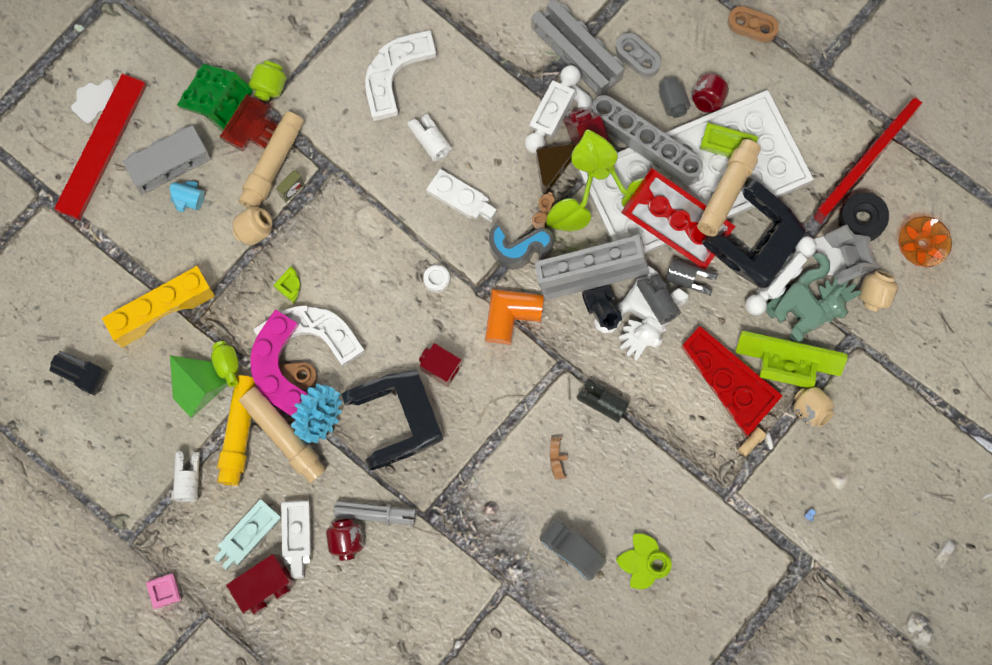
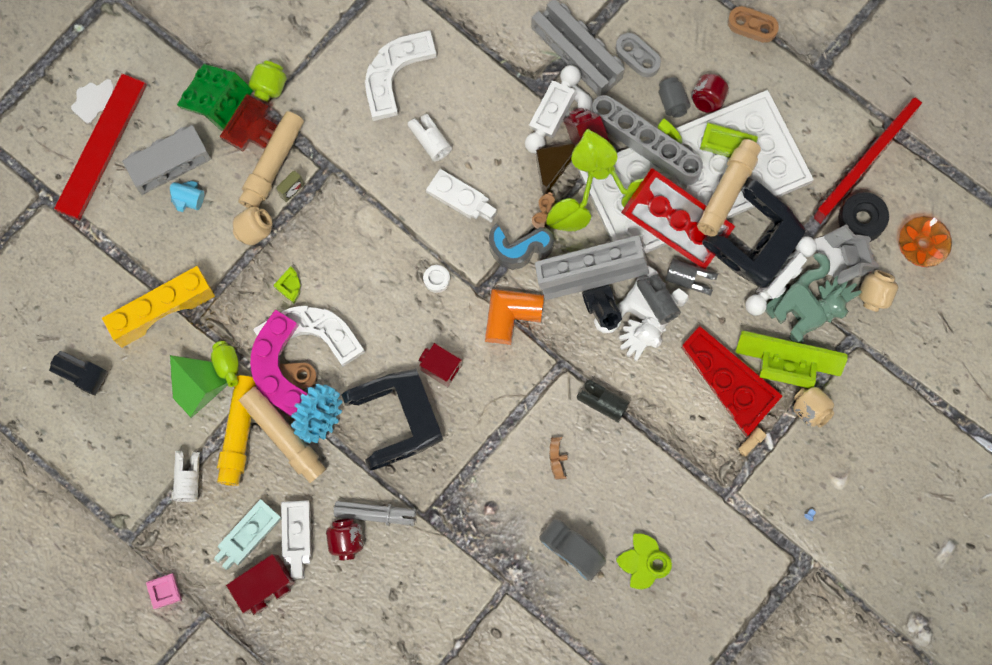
(669, 130): none -> lime tile

